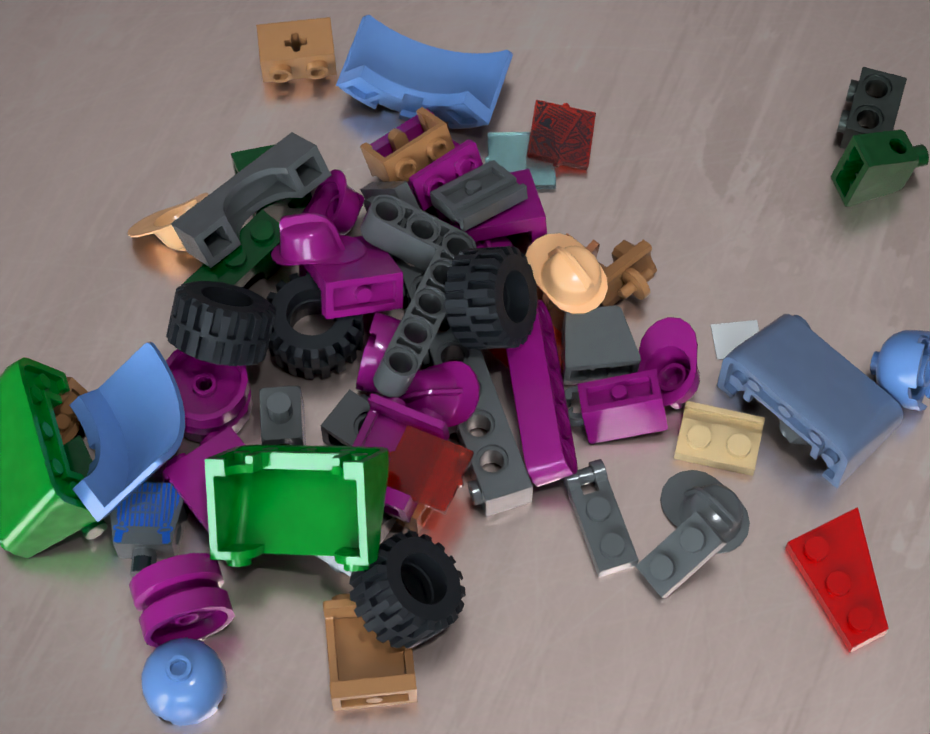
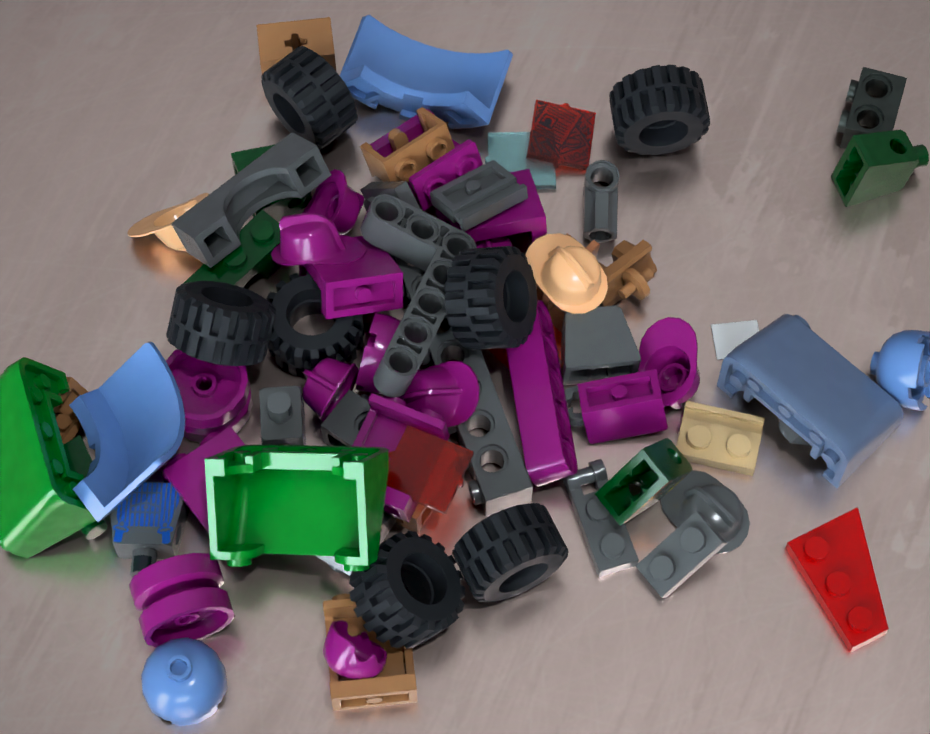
(309, 97): none -> black tyre
(328, 385): none -> magenta piece
(352, 655): none -> magenta hair
(510, 552): none -> black tyre
(601, 202): none -> dark grey piece
(654, 470): none -> dark green torso
(659, 110): none -> black tyre

